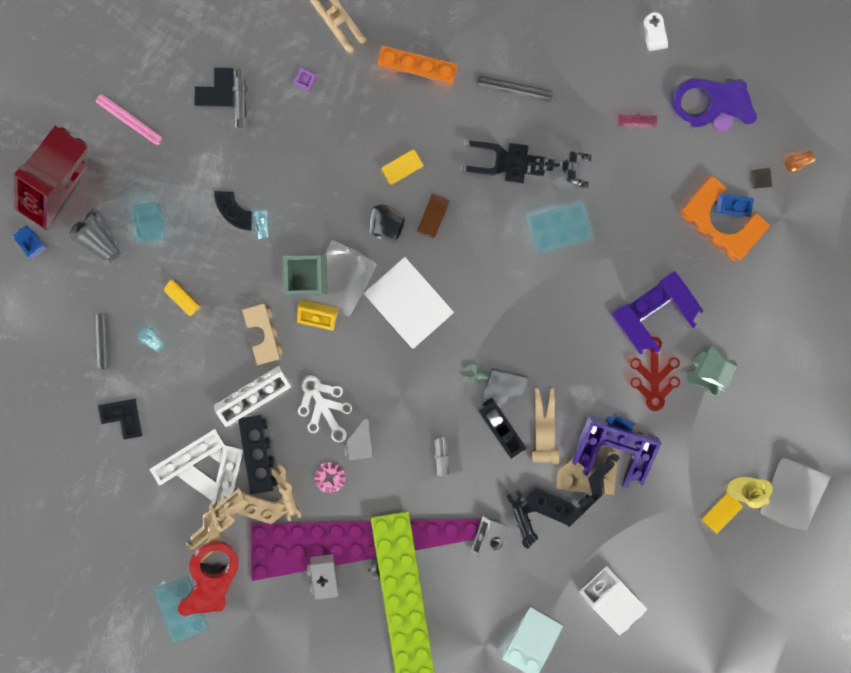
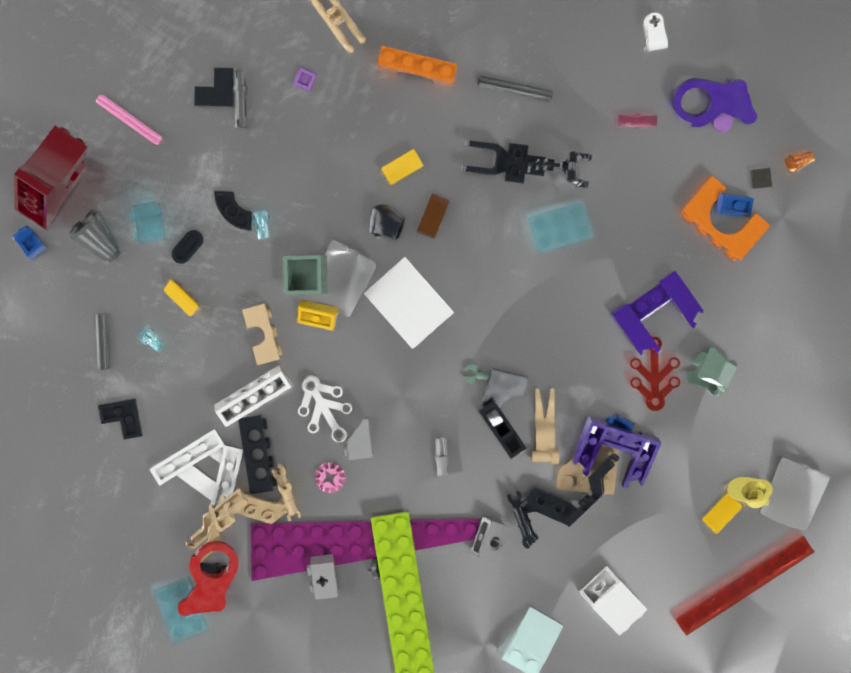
(187, 247): none -> black tile
(744, 585): none -> clear red plate

